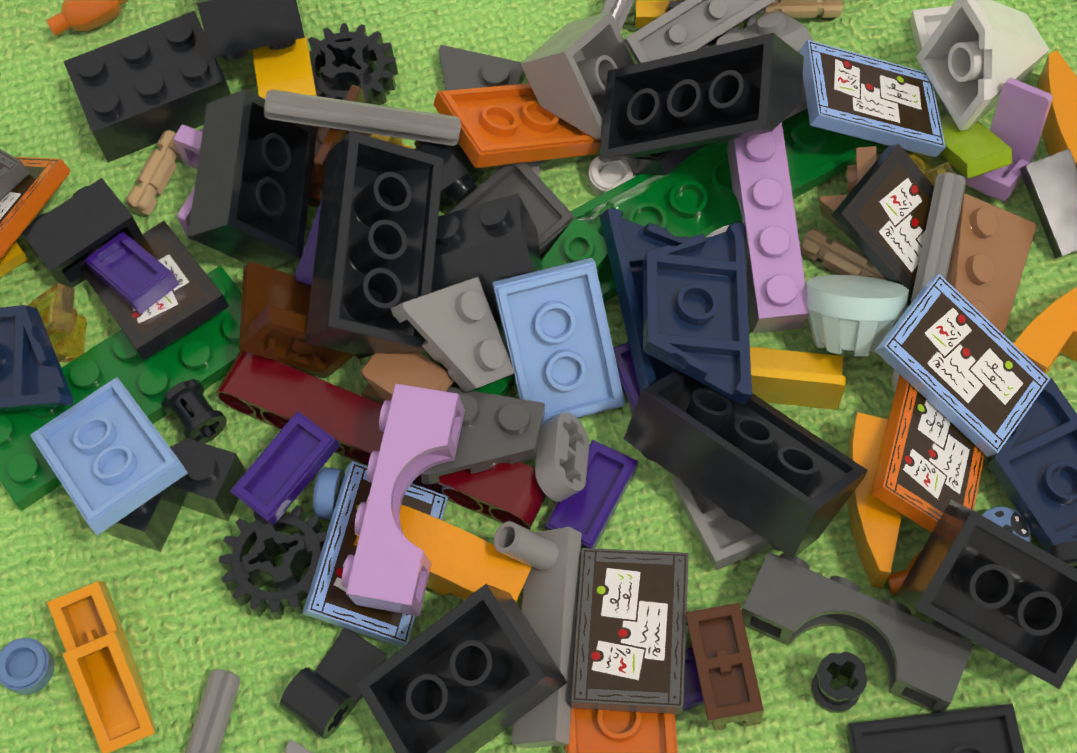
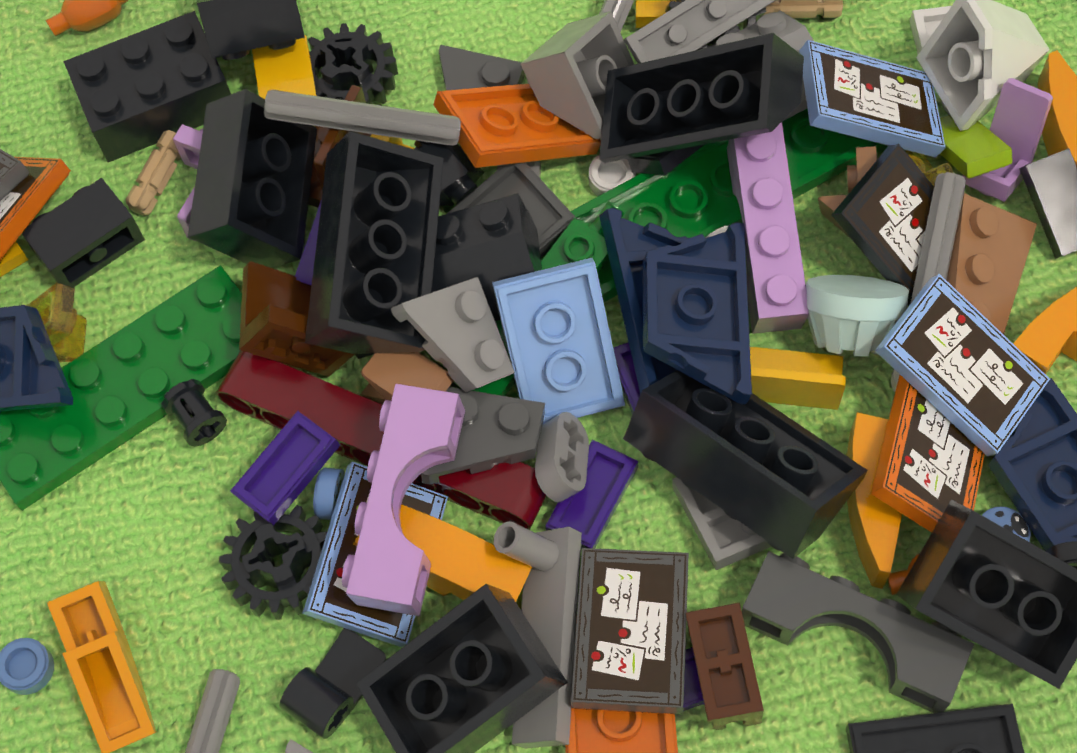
(108, 455): light blue tile -> none
(131, 272): dark purple tile -> none
(176, 313): tile -> none
(204, 489): black brick -> none
(830, 668): black bush -> none
(837, 255): tan axle -> none

